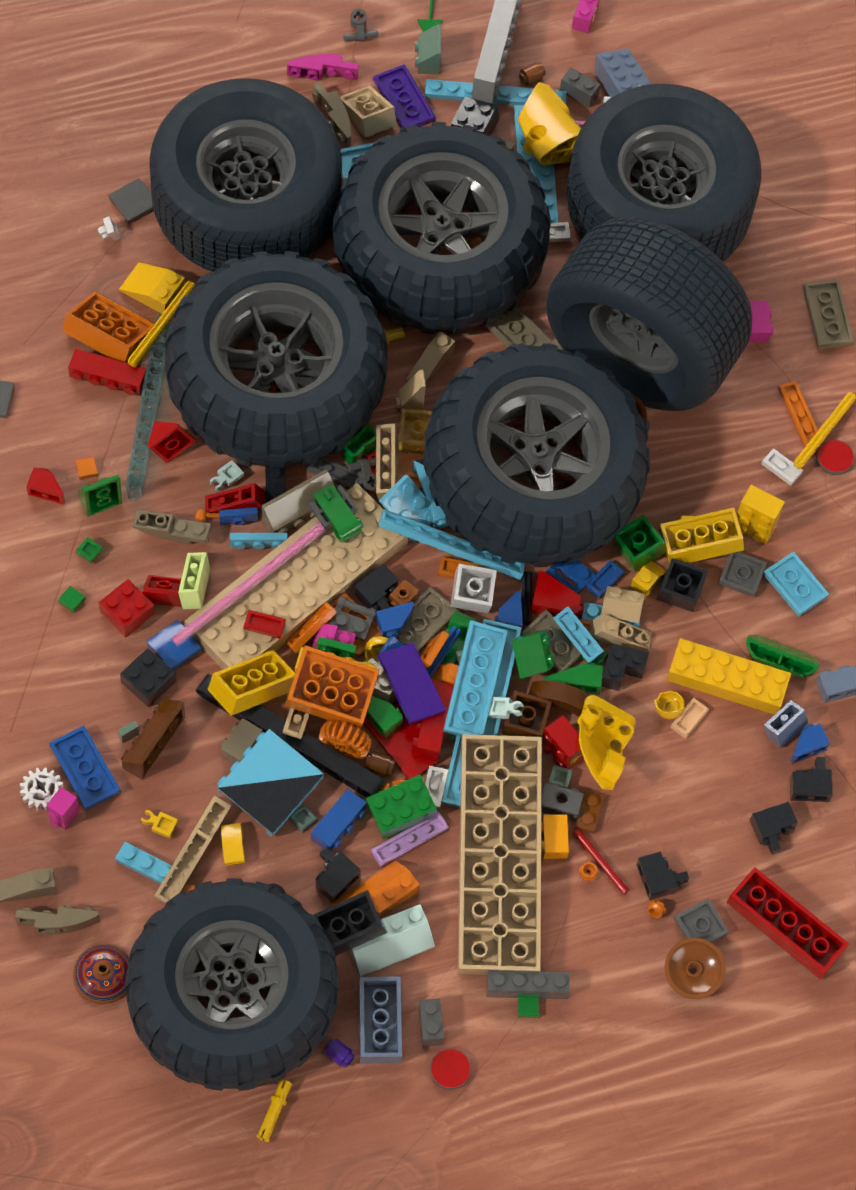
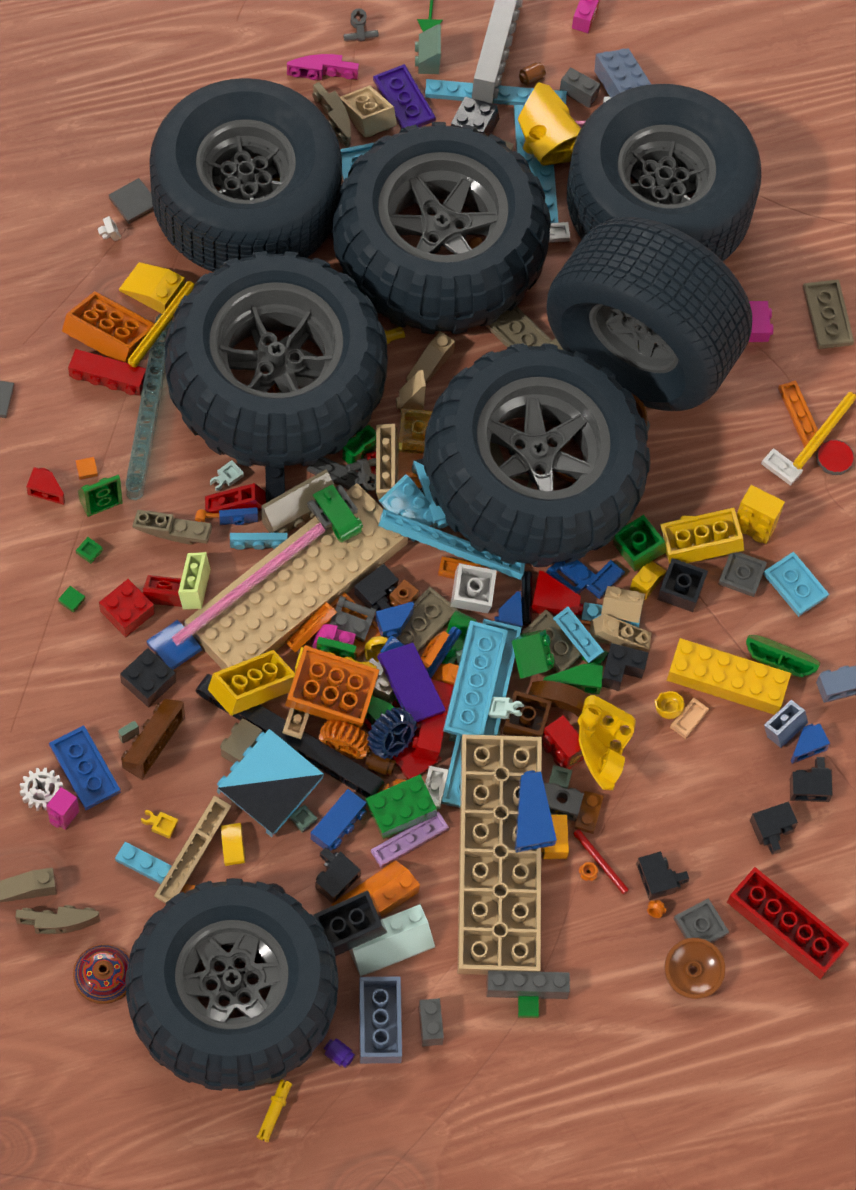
(169, 440): red slope -> none
(264, 624): red tile -> none
(391, 733): none -> dark blue gear
(450, 1069): red tile -> none
(534, 818): none -> blue slope

